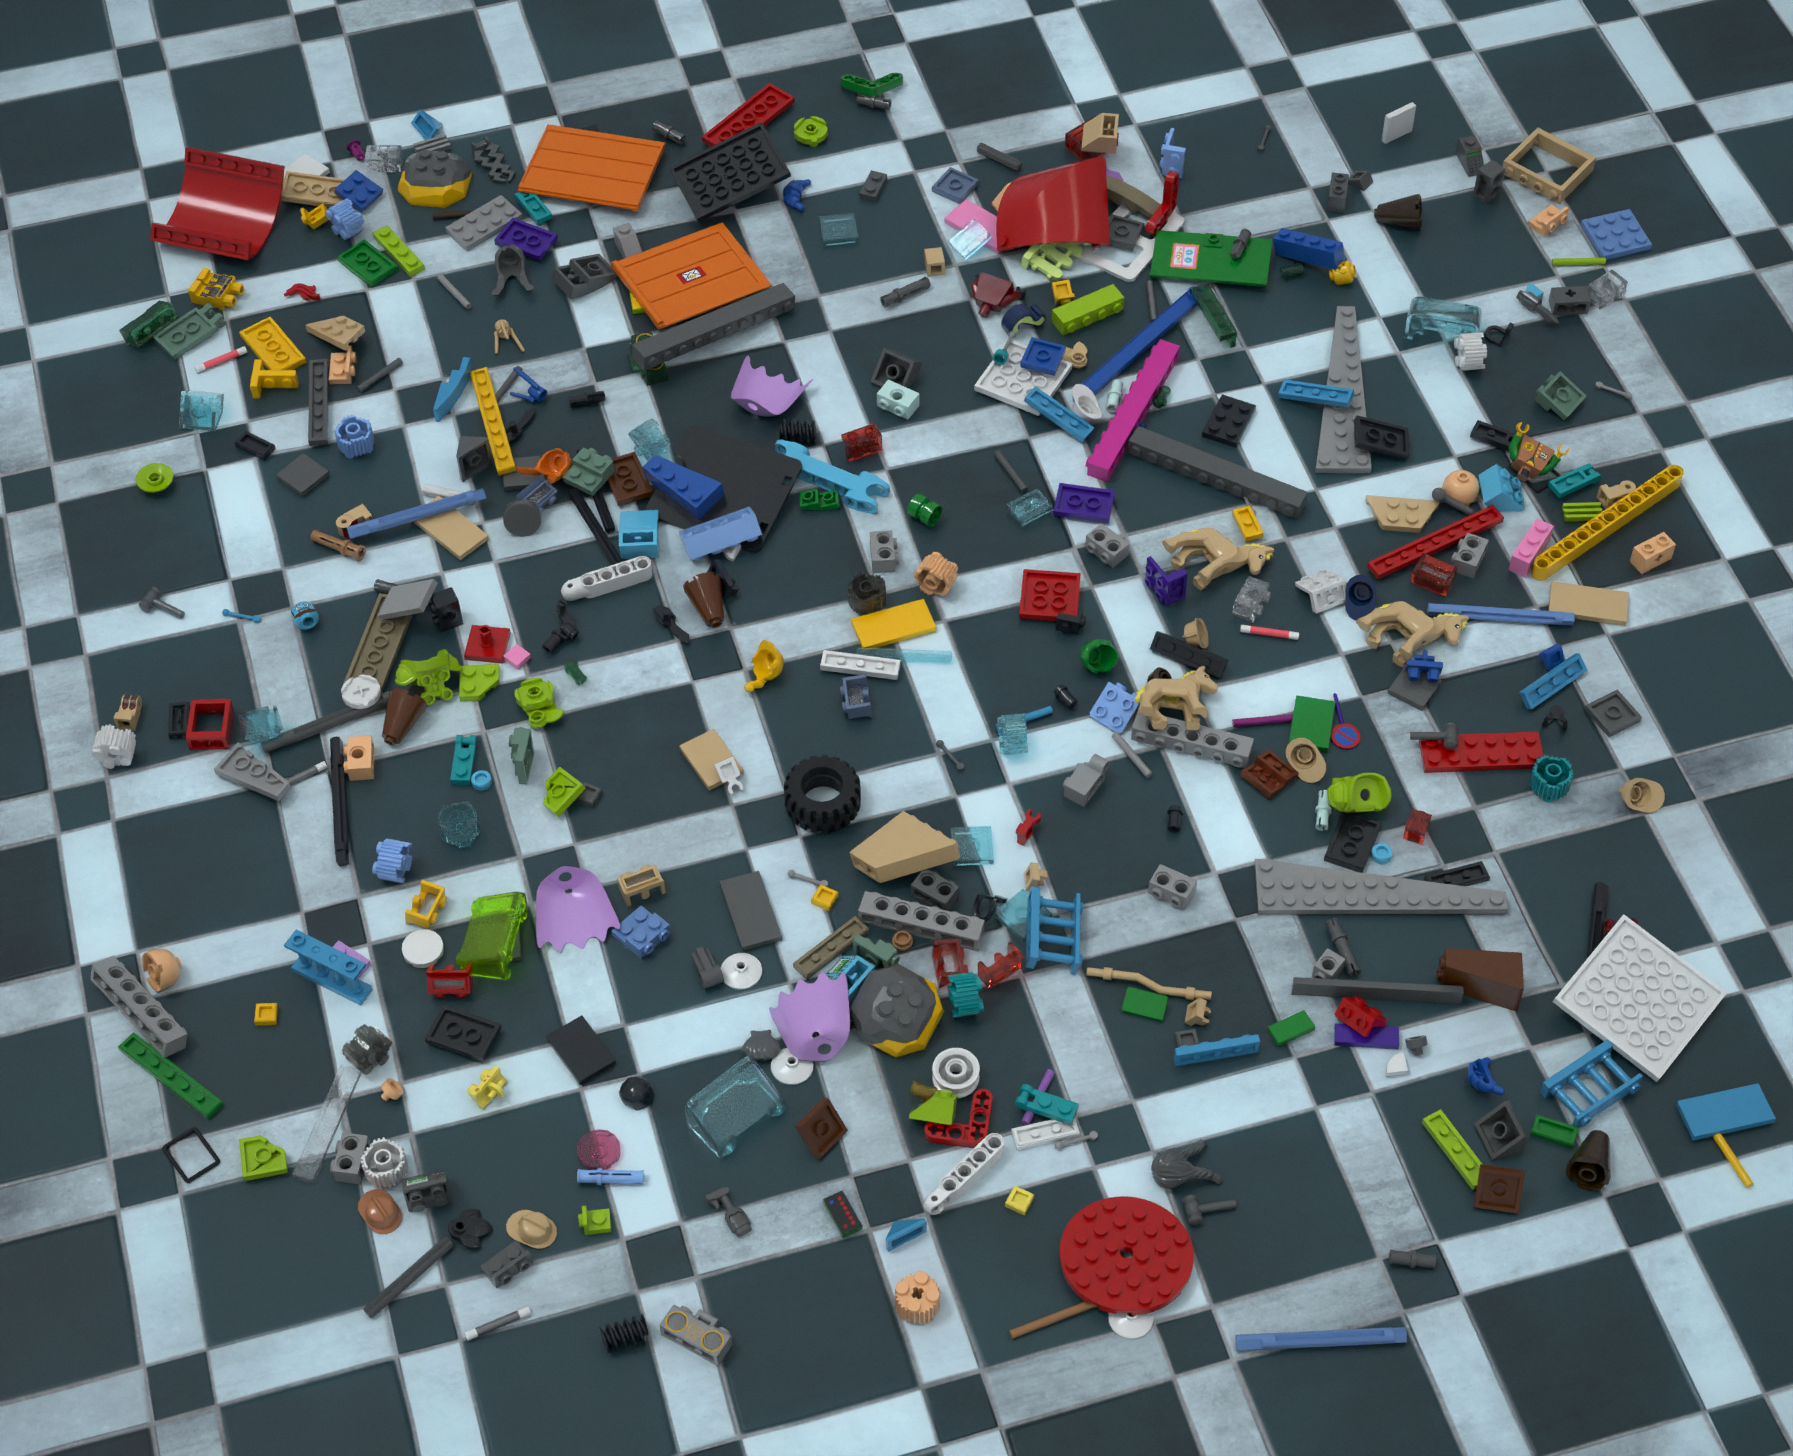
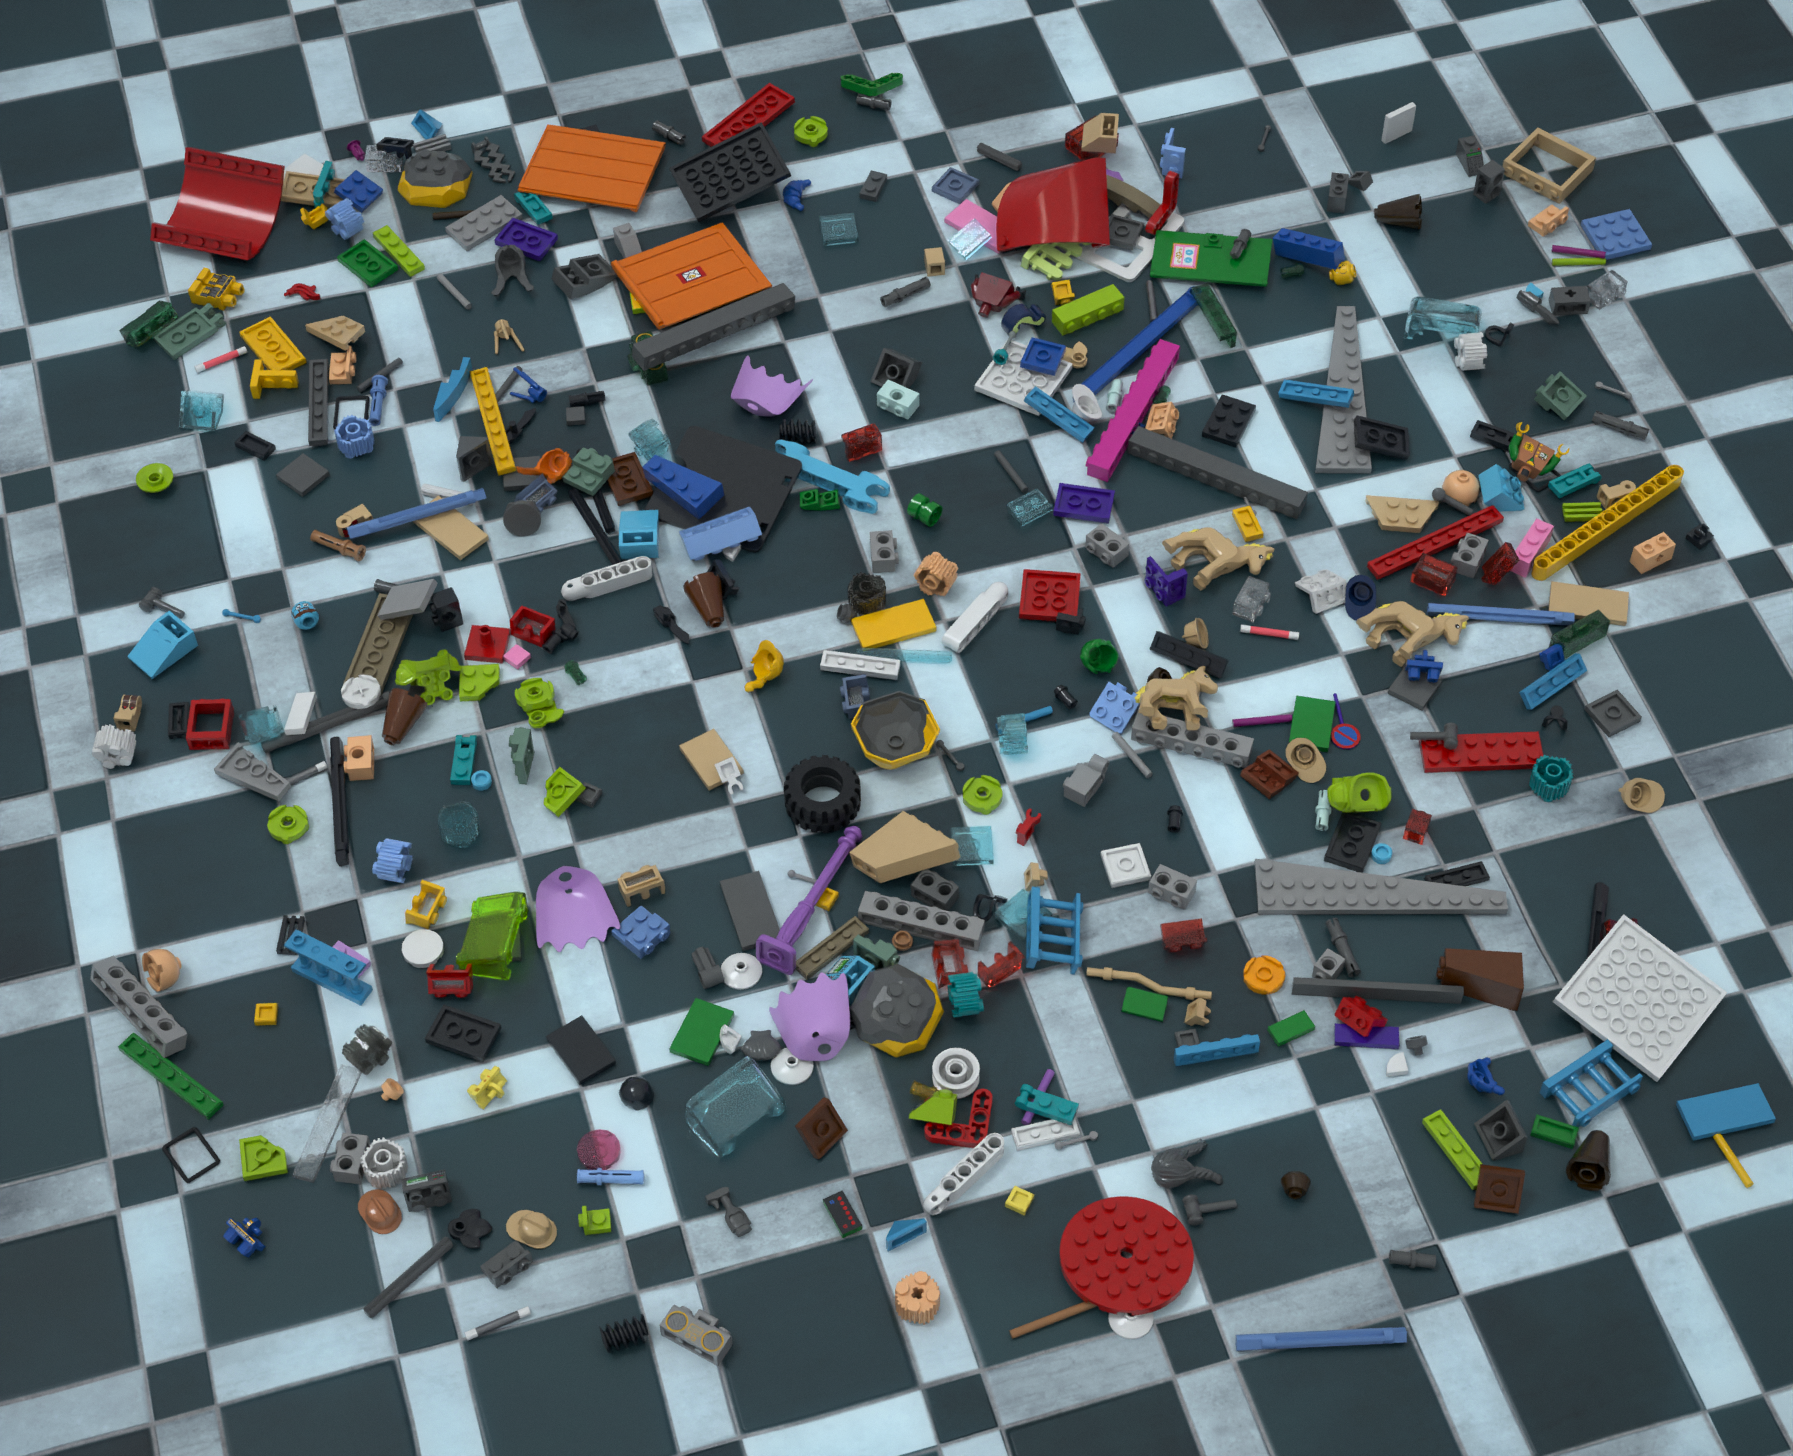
(163, 645): none -> medium azure slope
(238, 1231): none -> blue hips
(288, 833): none -> lime plate
(293, 920): none -> black tile
(300, 713): none -> white tile
(323, 183): none -> teal plate
(350, 398): none -> black piece
(377, 393): none -> medium blue pin
(397, 145): none -> black plate
(531, 626): none -> red window
(575, 415): none -> dark grey tile
(700, 1031): none -> green tile
(729, 1039): none -> white tile
(779, 952): none -> medium lavender piece
(845, 613): none -> dark grey plate
(895, 729): none -> dark grey rock
(975, 617): none -> white piece
(986, 803): none -> lime plate
(1125, 865): none -> white tile
(1163, 419): none -> light nougat bracket
(1182, 934): none -> clear red bracket
(1264, 975): none -> light orange tile
(1295, 1184): none -> dark brown cone
(1499, 564): none -> clear red bracket
(1578, 251): none -> magenta bar
(1581, 633): none -> clear green piece
(1628, 428): none -> dark grey pin
(1700, 536): none -> black tile

